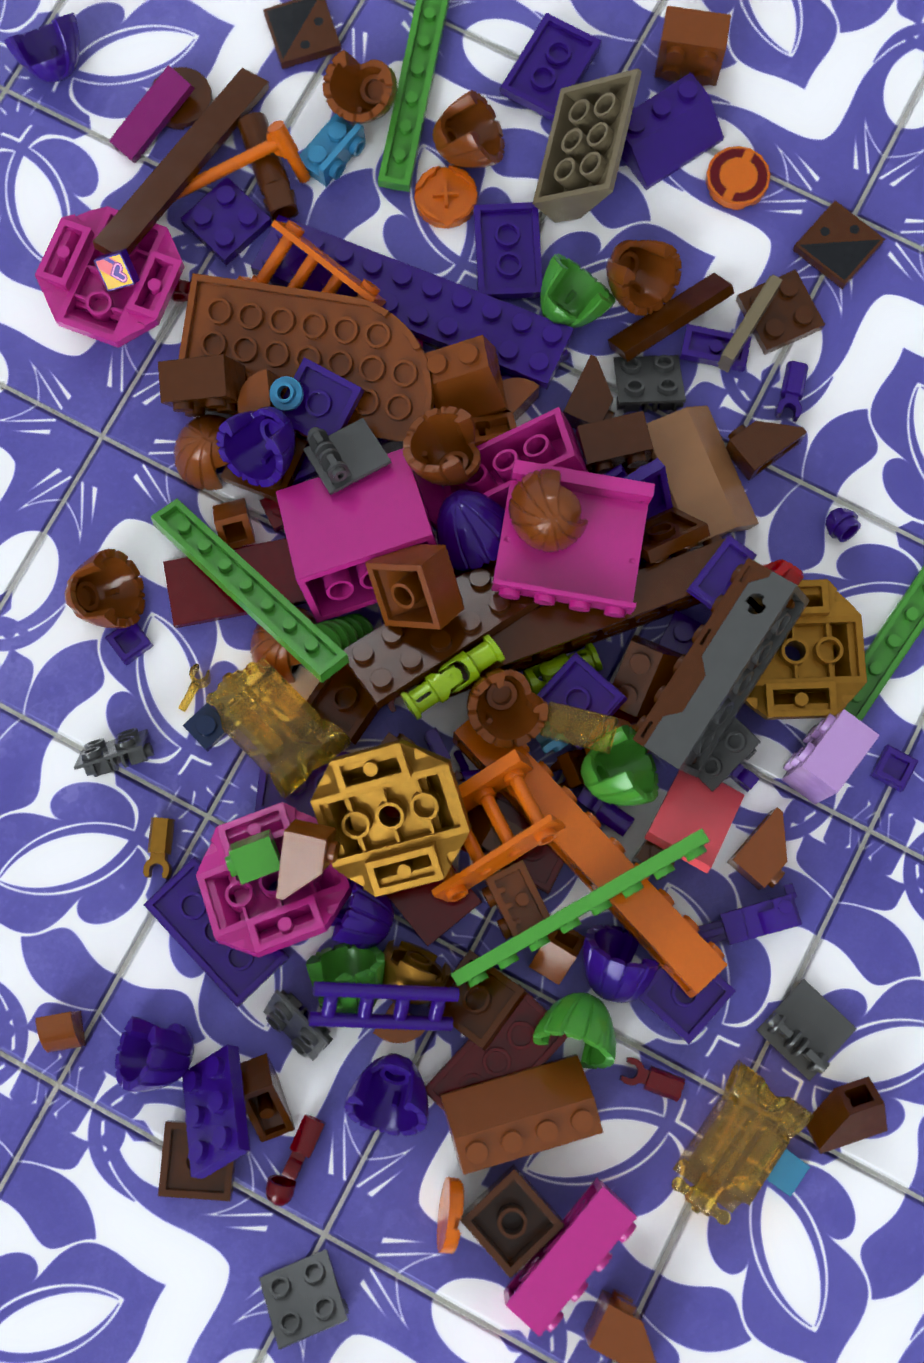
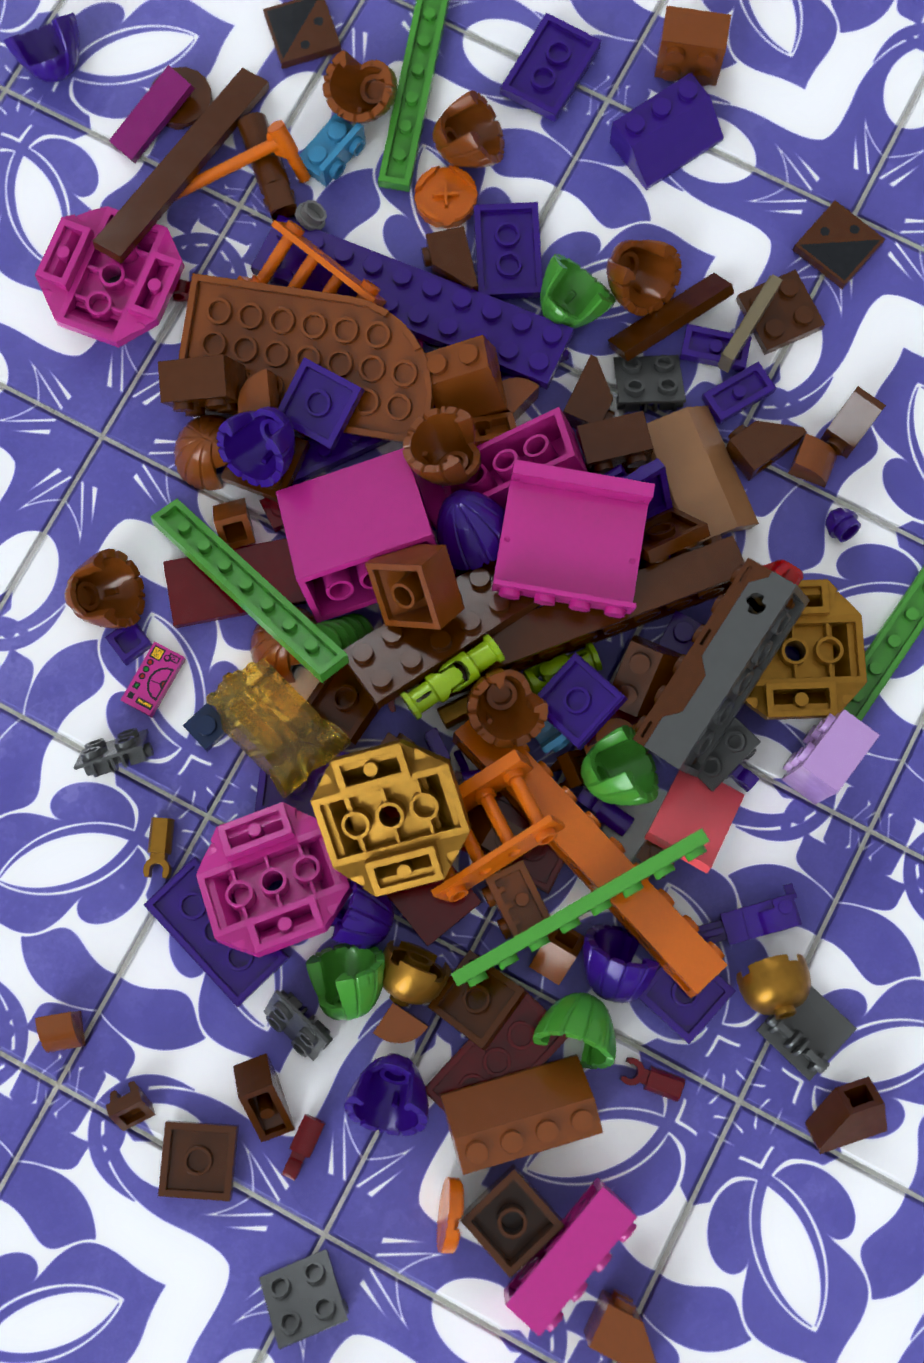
(116, 270): tile -> none
(130, 1108): none -> reddish brown tile
(152, 1055): dark purple hair -> none
(153, 679): none -> dark pink tile
(194, 686): clear yellow hand -> none
(215, 1112): dark purple plate -> none
(226, 220): dark purple plate -> none
(253, 857): bright green brick -> none
(280, 1189): dark red hinge -> none
(293, 400): dark azure plate -> none
(305, 855): slope -> none
(311, 215): none -> light grey plate
(345, 454): dark grey hinge -> none
(369, 992): dark purple bar -> none
(450, 256): none -> reddish brown slope
(454, 712): none -> pearl gold bar
(546, 512): dark orange hair -> none
(580, 727): clear yellow plate -> none
(585, 145): dark tan slope -> none
(716, 574): dark purple tile -> none
(737, 177): orange tile -> none
(737, 1145): clear yellow piece -> none
(738, 393): none -> dark purple plate
(763, 852): dark orange slope -> none
(776, 985): none -> pearl gold cylinder
(788, 1172): dark azure tile -> none
(792, 389): dark purple bar -> none
(813, 461): none -> dark orange brick
(852, 422): none -> slope
(894, 768): dark purple tile -> none

